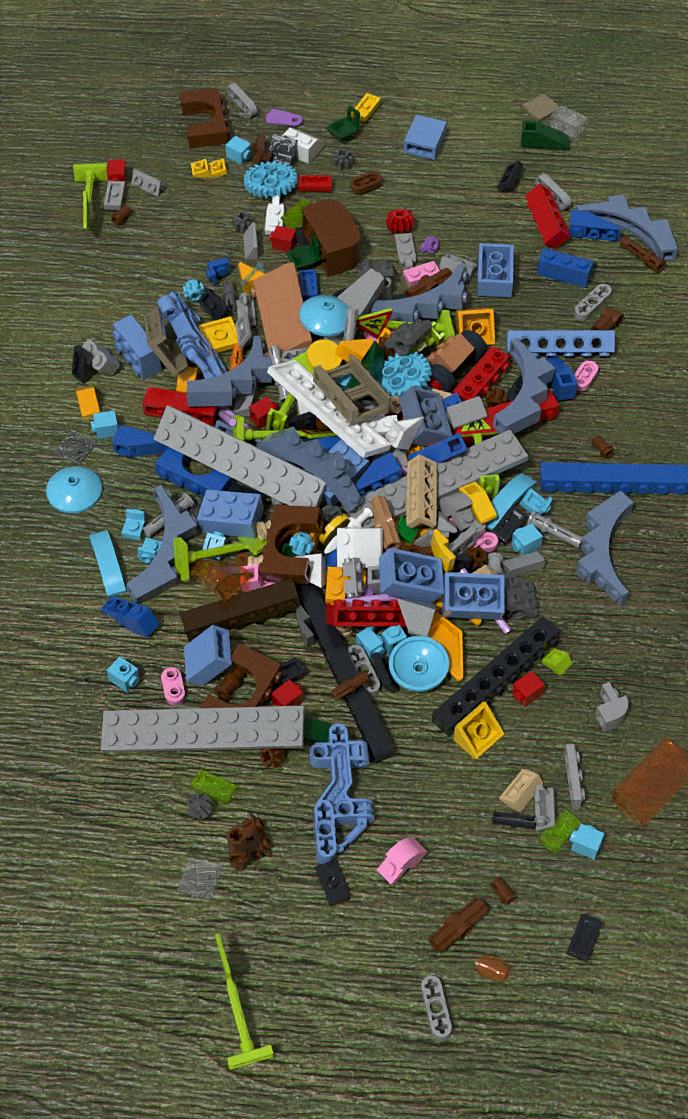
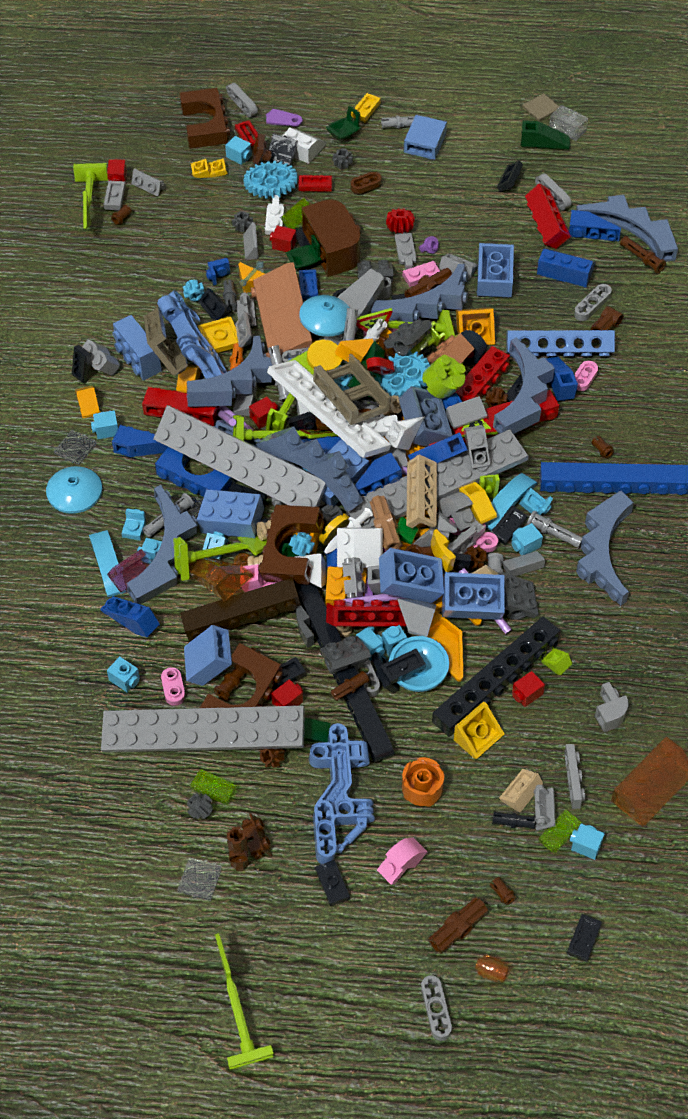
(127, 570): none -> clear pink panel
(251, 128): none -> red tile
(344, 653): none -> dark grey plate
(376, 330): none -> white pin
(380, 365): none -> red beam
(397, 122): none -> light grey pin
(403, 666): none -> black plate
(422, 782): none -> orange brick
(444, 377): none -> lime brick
(477, 446): none -> light grey slope

